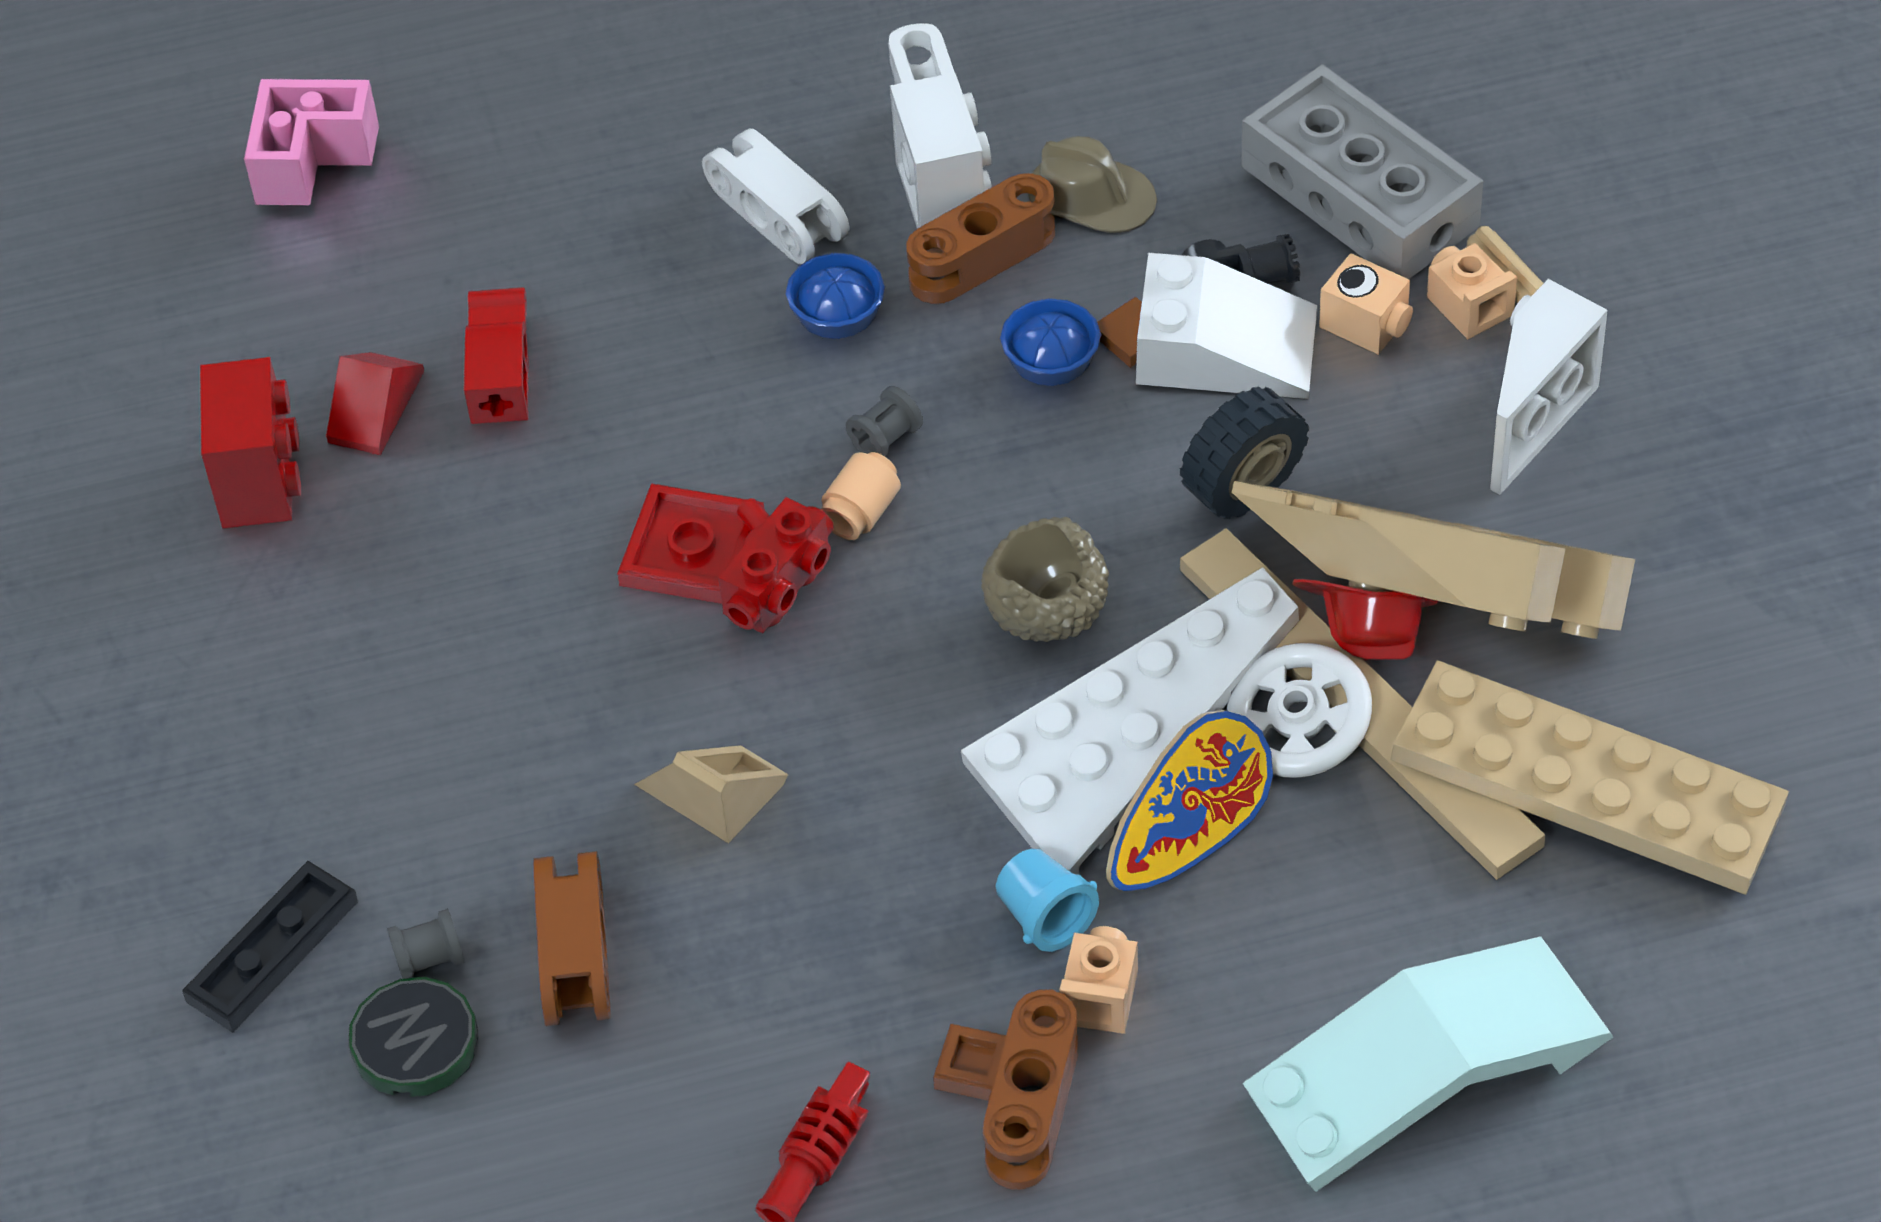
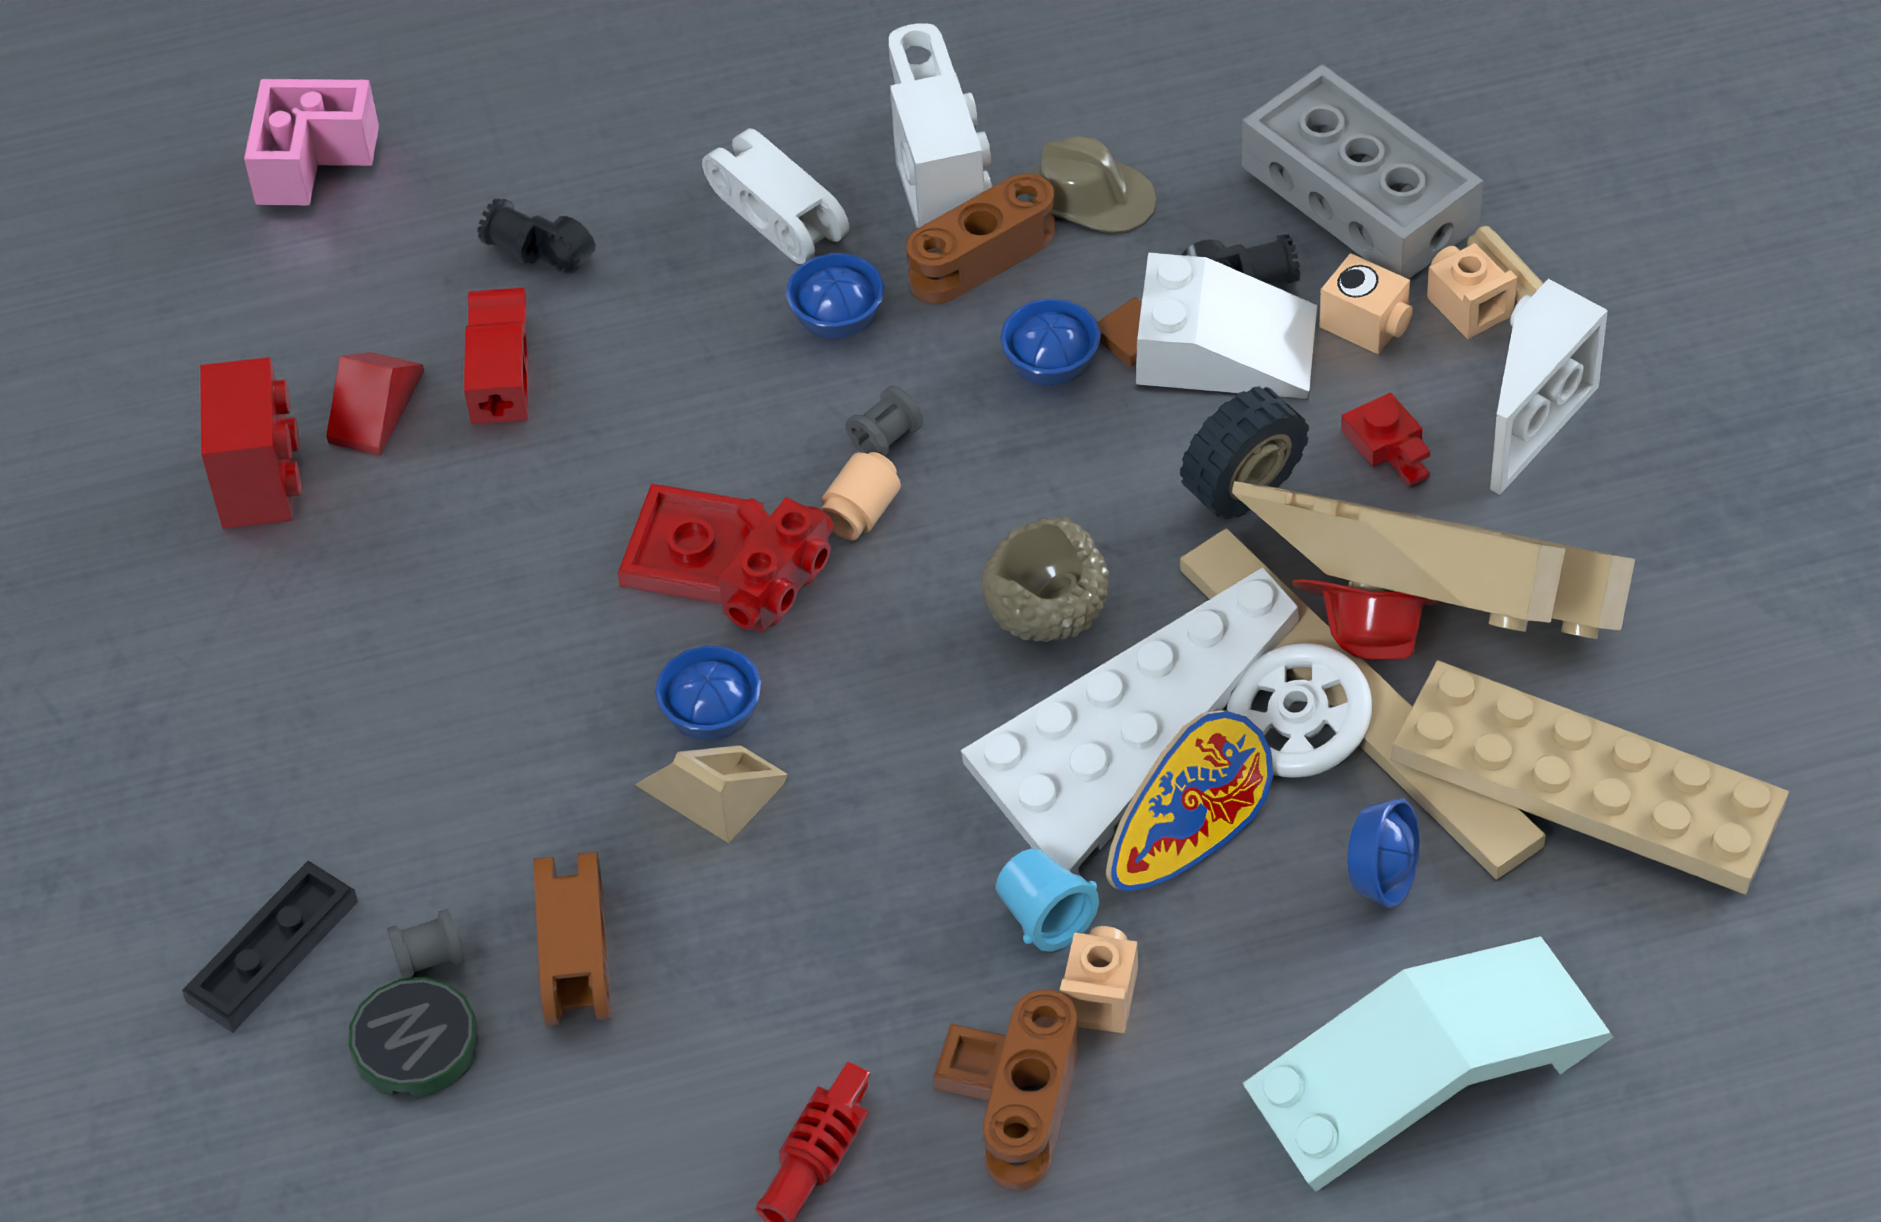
(559, 243): none -> black connector
(708, 691): none -> blue hat
(1384, 851): none -> blue hat
(1388, 432): none -> red plate

